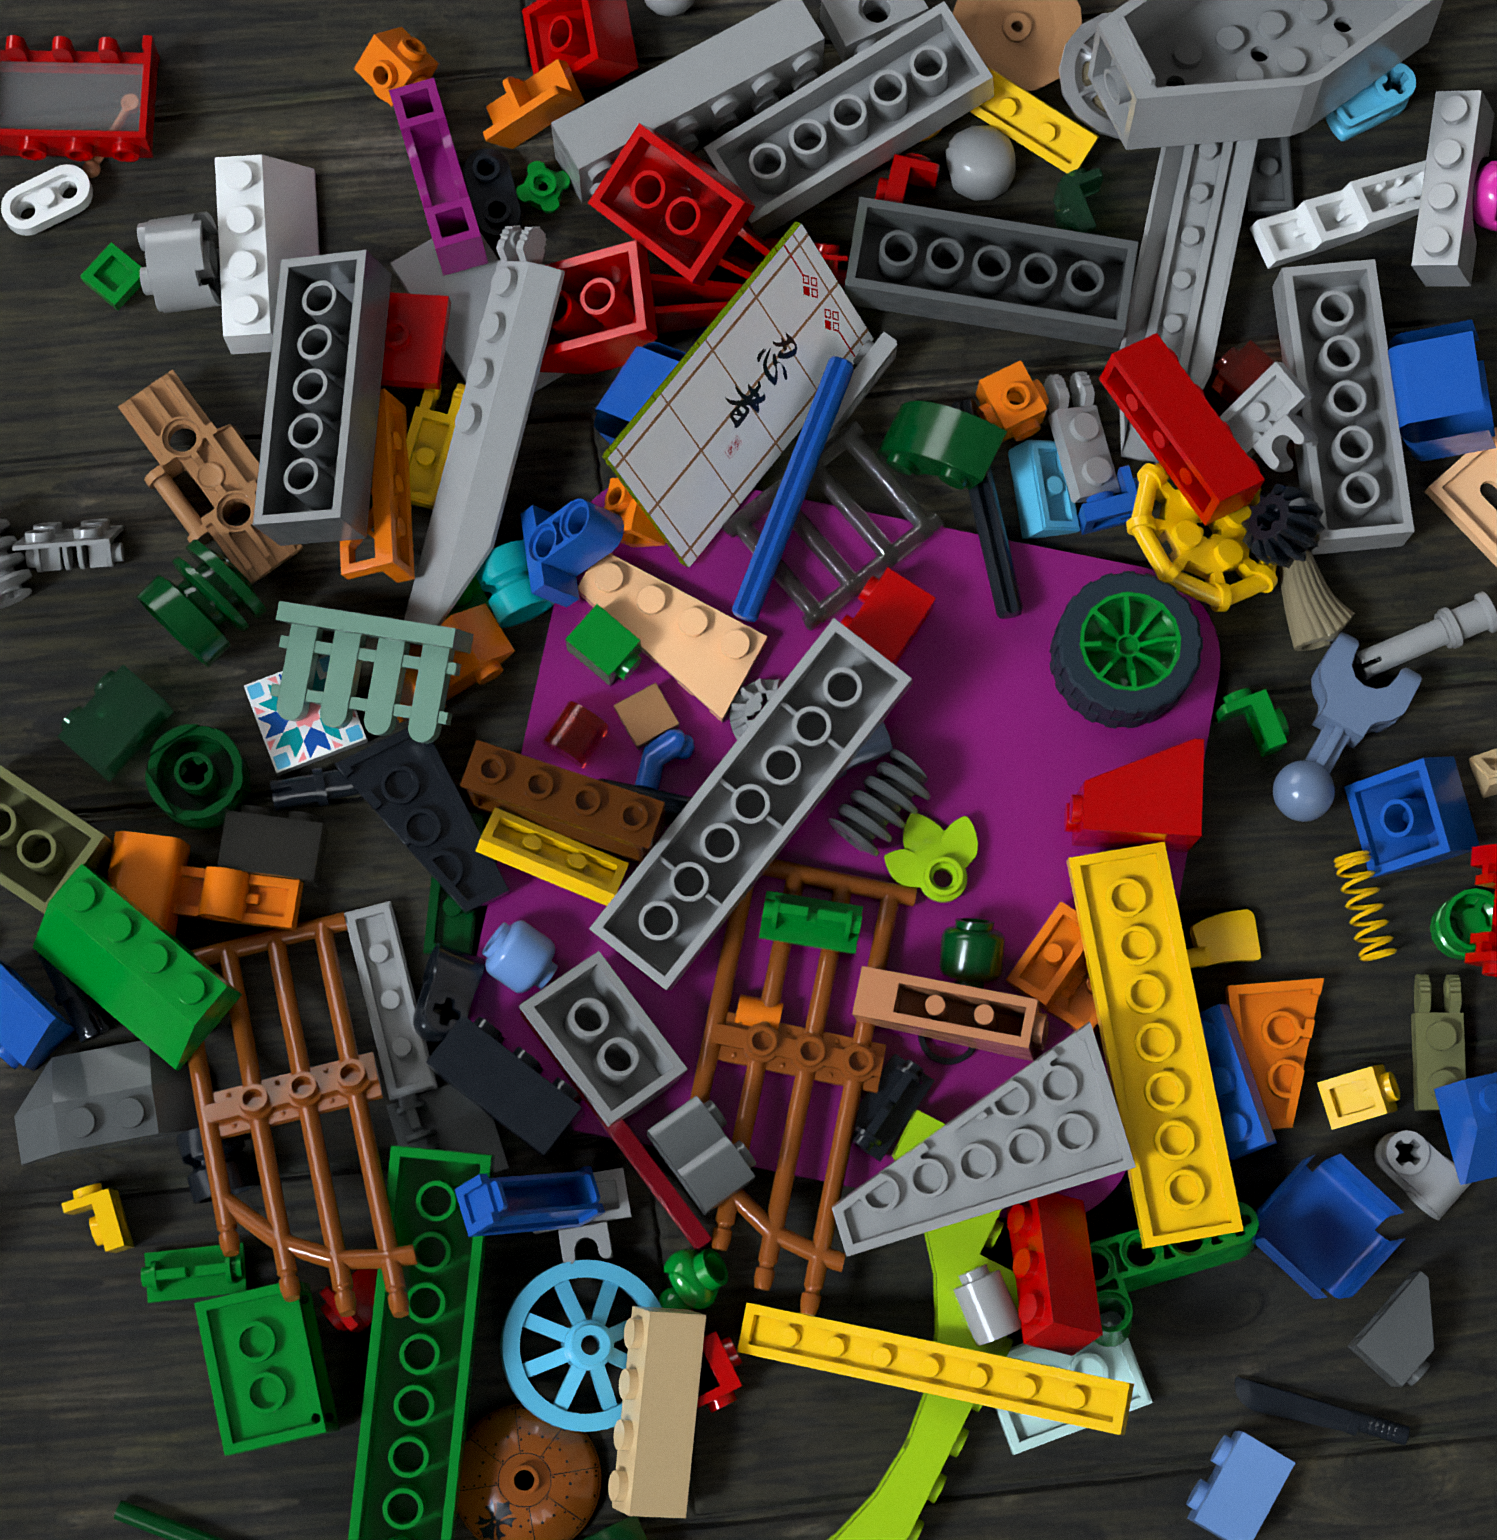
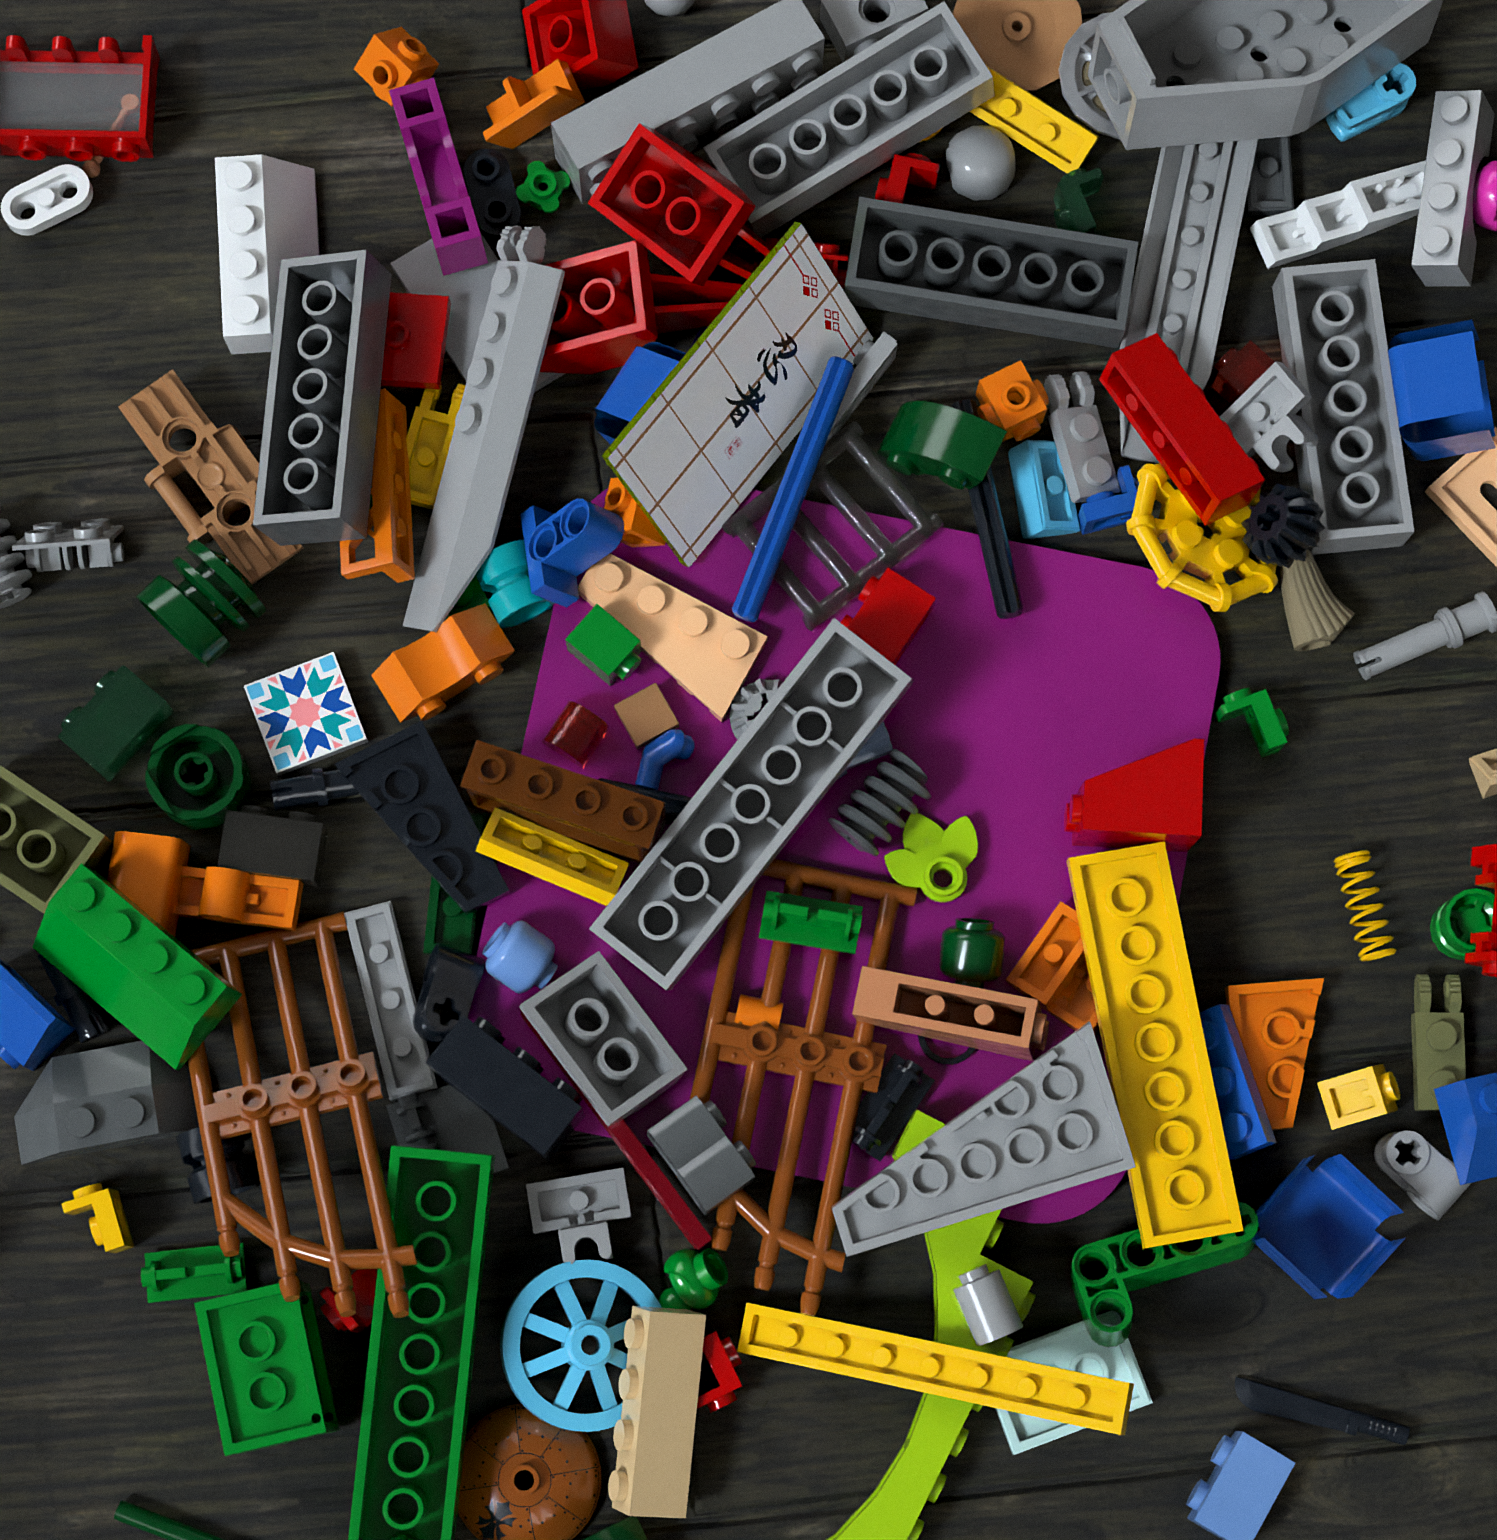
(113, 276): green plate -> none
(180, 262): light grey brick -> none
(388, 672): sand green fence -> none
(529, 1202): blue container -> none
(1054, 1273): red brick -> none
(1125, 649): wheel -> none
(1224, 939): yellow piece -> none
(1344, 716): sand blue piece -> none
(1399, 1334): dark grey slope -> none
(1412, 815): blue slope -> none

